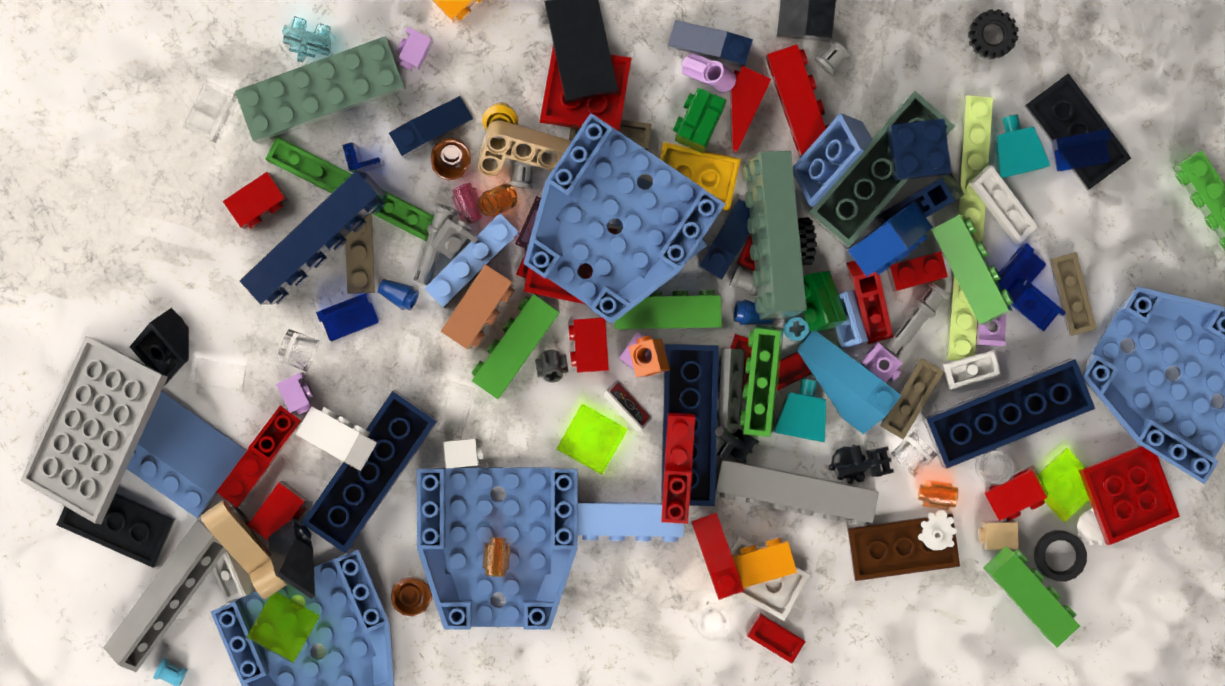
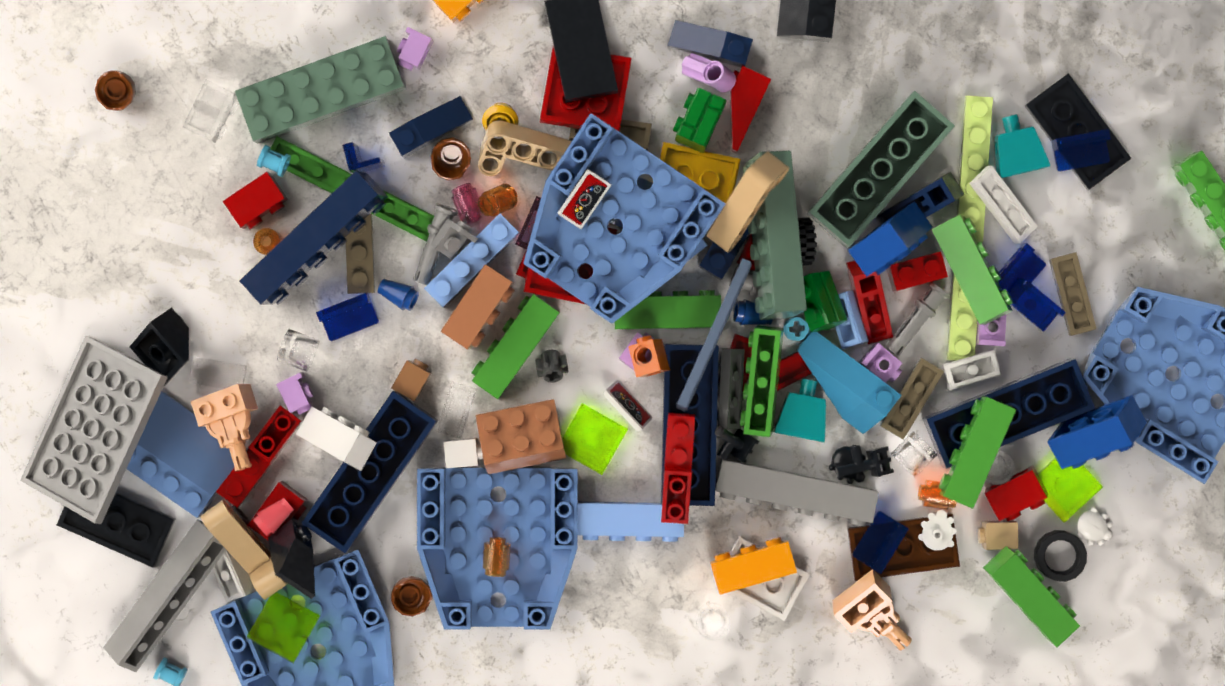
(115, 90): none -> dark orange hair
(227, 419): none -> light nougat brick
(259, 237): none -> clear orange brick
(273, 160): none -> medium azure bush
(273, 516): none -> coral cone
(306, 42): clear light blue hips -> none
(412, 379): none -> medium nougat brick
(520, 436): none -> nougat brick
(521, 175): light grey bush -> none
(584, 199): none -> slope
(590, 345): red brick -> none
(714, 335): none -> sand blue tile
(717, 556): red slope -> none
(746, 200): none -> tan beam
(776, 638): red tile -> none
(797, 96): red brick -> none
(830, 156): medium blue slope -> none
(832, 57): light grey bush -> none
(871, 609): none -> light nougat brick
(879, 542): none -> clear blue panel
(919, 149): dark blue brick -> none
(977, 451): none -> bright green brick
(993, 50): black tyre -> none
(1097, 433): none -> blue brick
(1128, 494): red plate -> none

